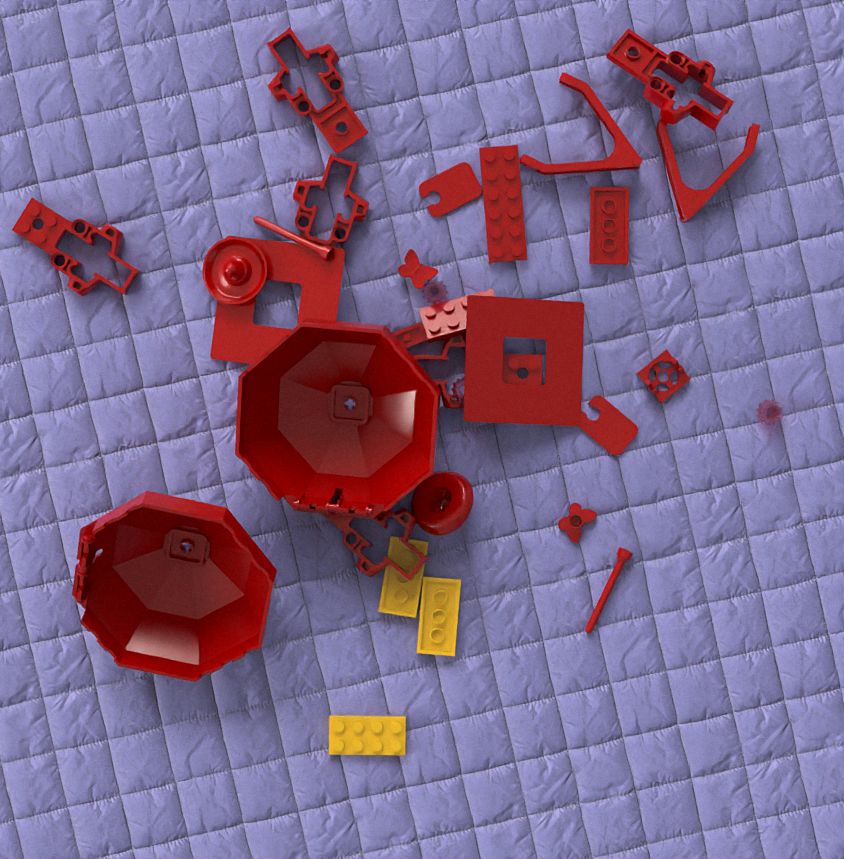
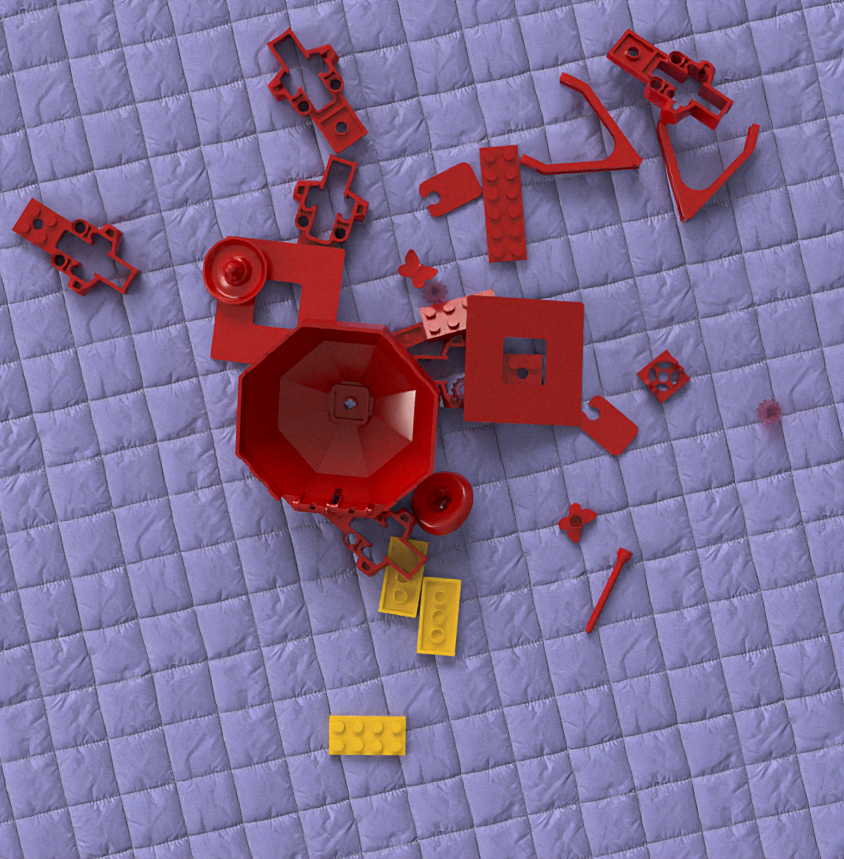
(170, 604): red windscreen -> none
(325, 252): red piece -> none
(609, 225): red plate -> none

